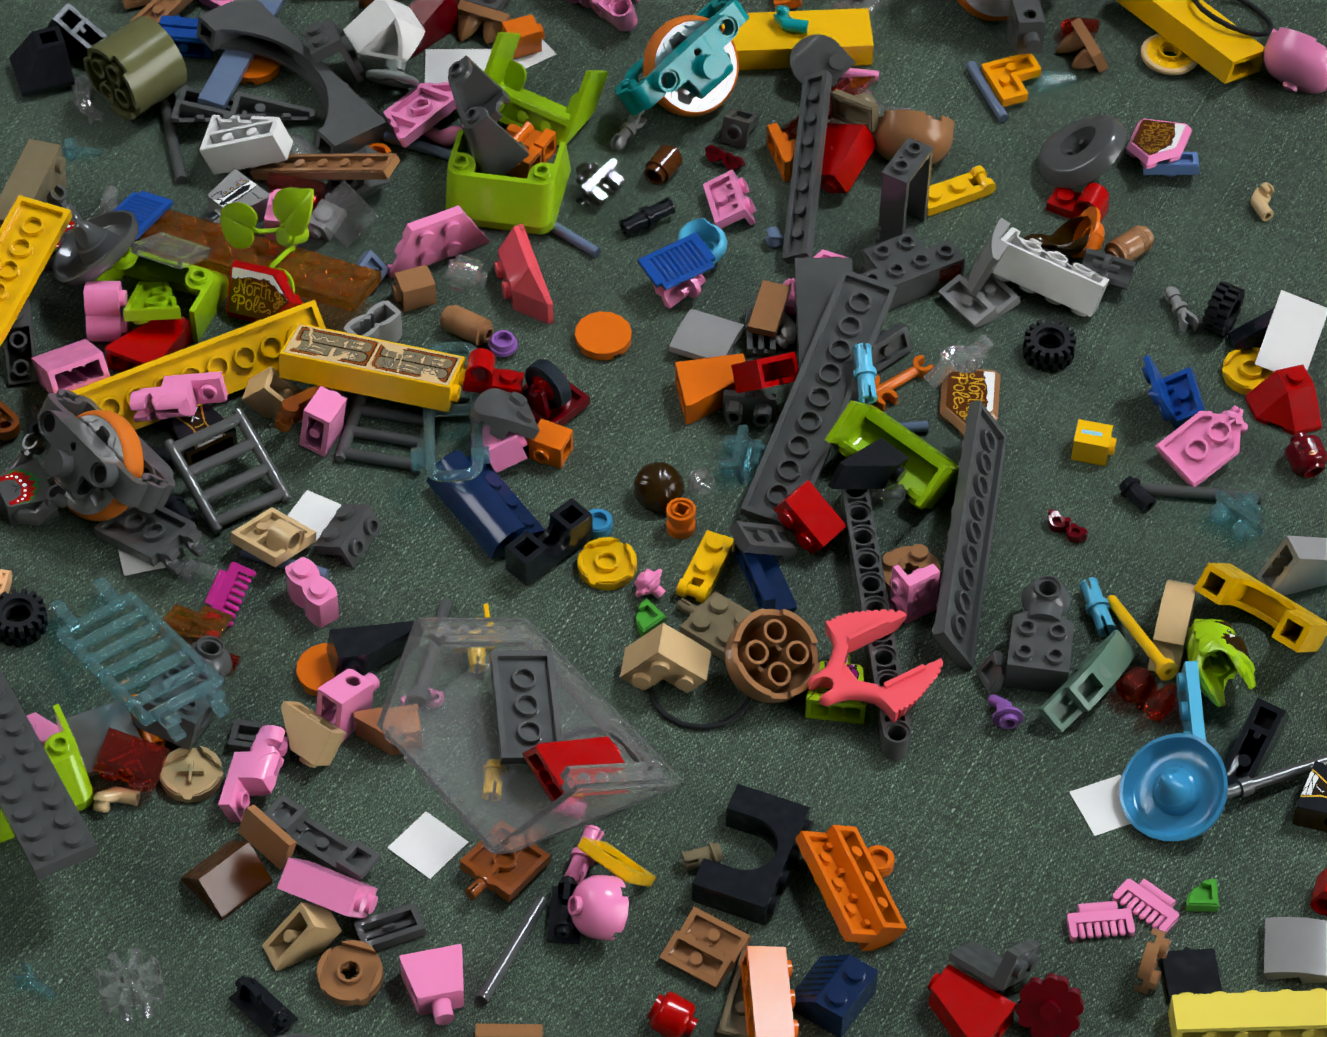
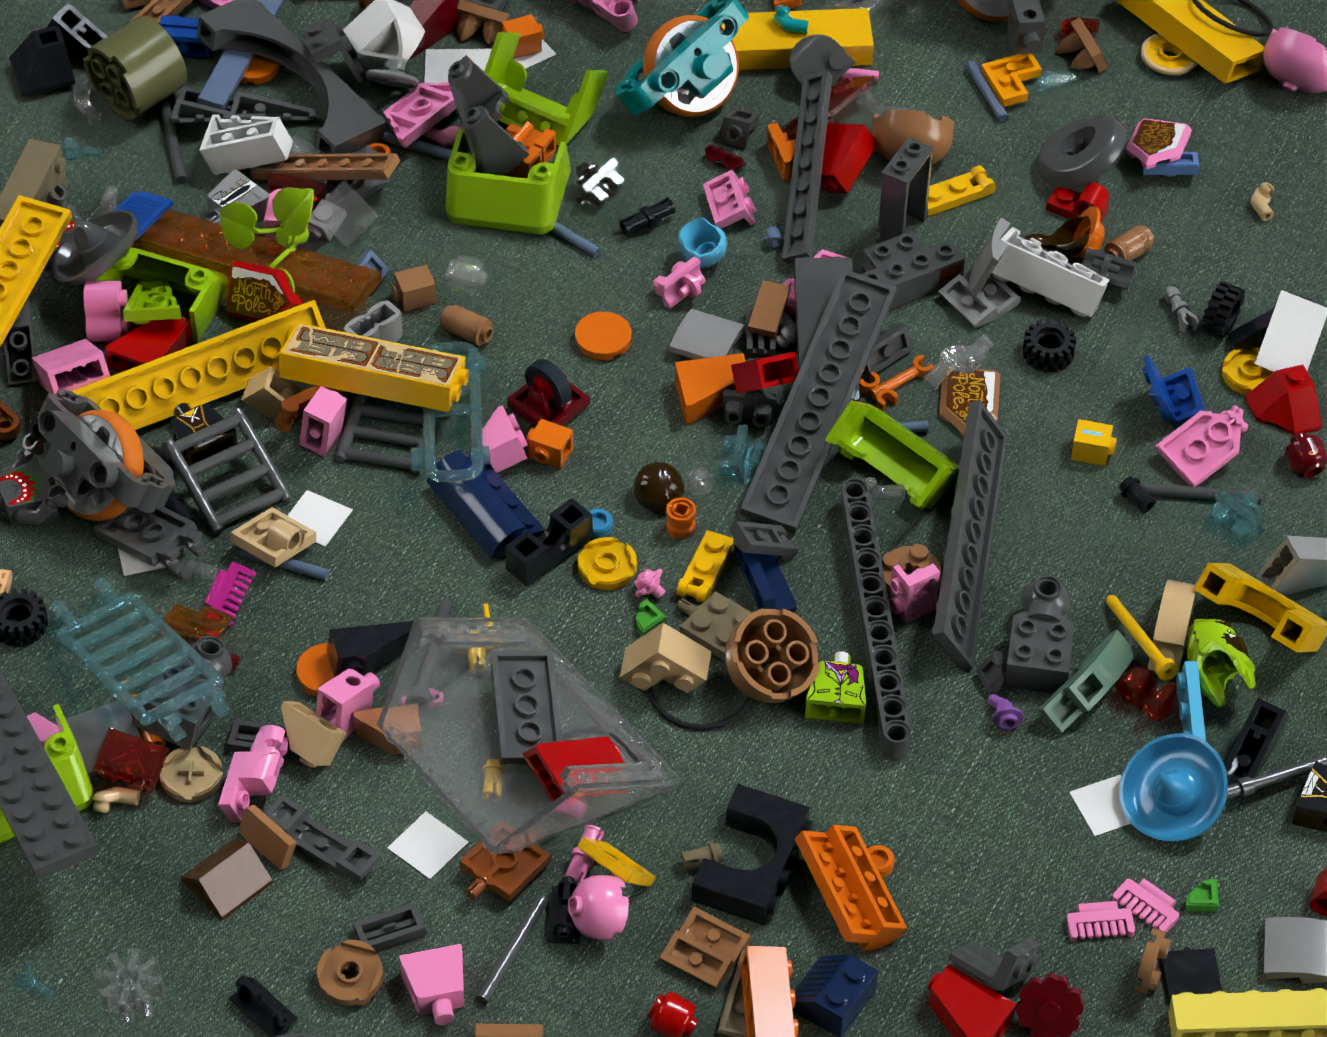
(170, 250): clear tile -> none
(178, 396): bright pink plate -> none
(301, 935): tan slope -> none
(312, 592): bright pink brick -> none
(328, 888): bright pink brick -> none
(349, 533): dark grey bracket -> none
(436, 239): bright pink wing -> none
(483, 375): red plate -> none
(503, 343): medium lavender plate -> none
(505, 413): dark grey slope -> none
(522, 277): coral wedge -> none
(627, 130): light grey piece -> none
(663, 164): reddish brown brick -> none
(678, 262): blue window -> none
(809, 517): red piece -> none
(853, 632): coral piece -> none
(855, 109): dark tan tile -> none
(865, 373): medium azure pin -> none
(871, 468): black slope -> none
(1063, 524): dark red piece -> none
(1097, 606): medium azure pin -> none

